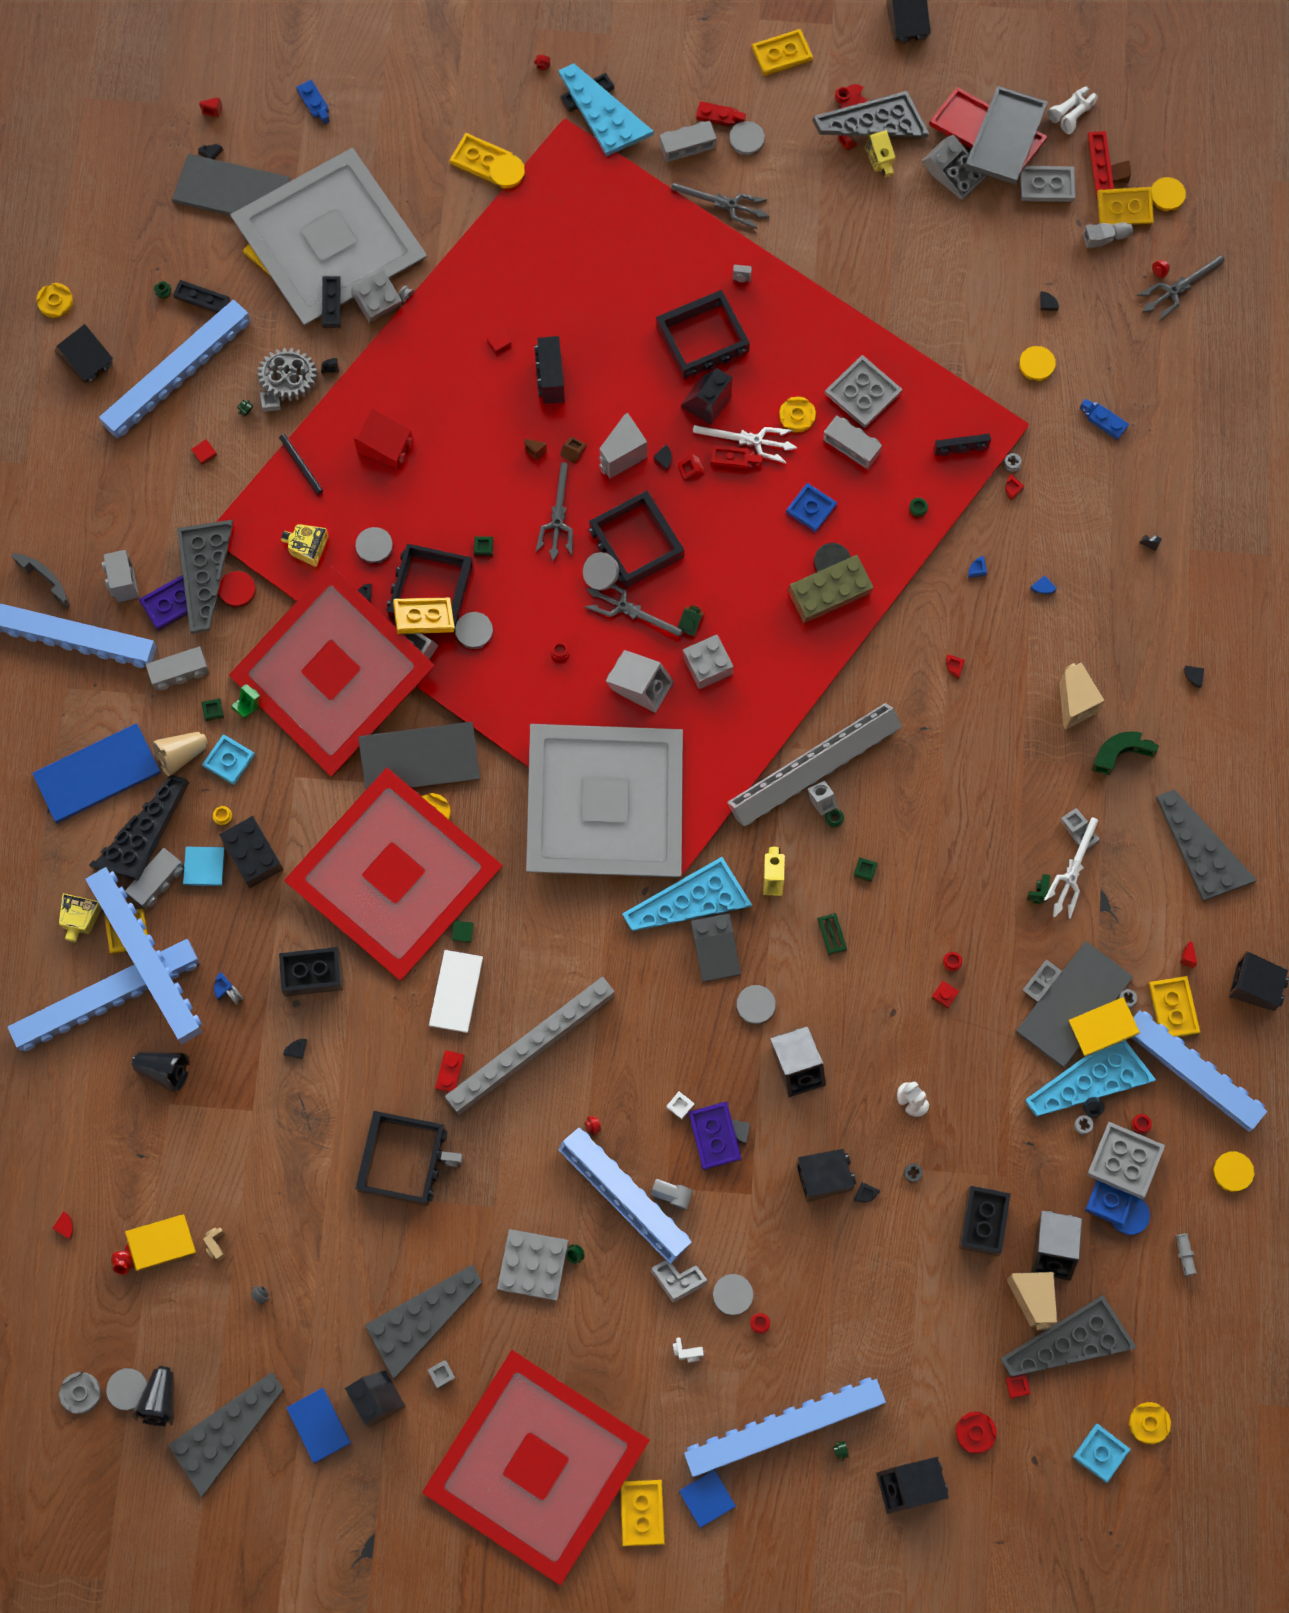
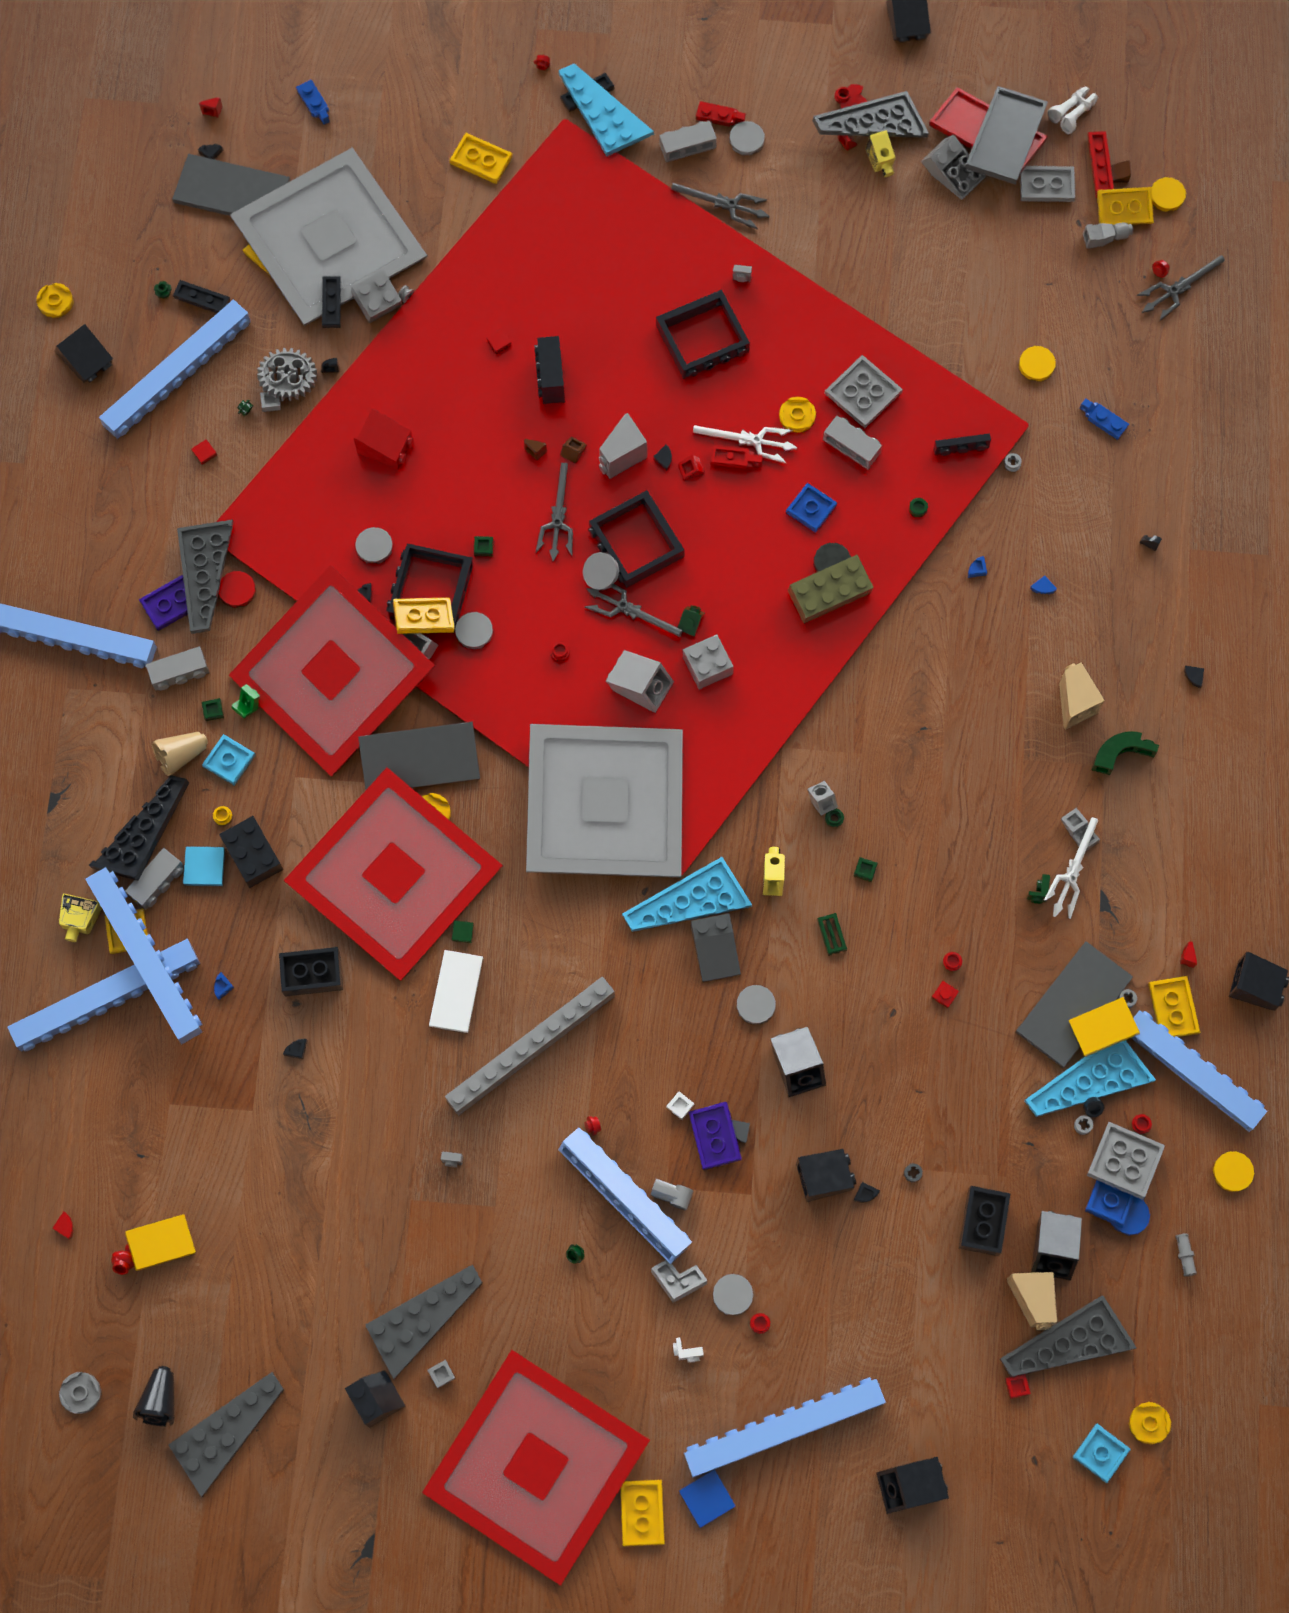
(28, 564): dark grey slope -> none
(96, 773): blue tile -> none
(120, 576): light grey brick -> none
(125, 1388): light grey tile -> none
(163, 1068): black cone -> none
(213, 1248): tan bracket -> none
(234, 995): light grey bush -> none
(260, 1294): dark grey plate -> none
(300, 463): black bar -> none
(306, 543): torso -> none
(318, 1425): blue tile -> none
(370, 1147): black window -> none
(449, 1071): red plate -> none
(507, 171): yellow tile -> none
(532, 1265): light grey plate -> none
(709, 395): black slope -> none
(782, 52): yellow tile -> none
(814, 764): light grey brick -> none
(841, 1450): dark green plate -> none
(917, 1100): white piece -> none
(954, 665): red tile -> none
(975, 1432): red tile -> none
(1013, 487): red tile -> none
(1042, 980): light grey slope -> none
(1048, 302): black tile -> none
(1207, 858): dark grey wing -> none

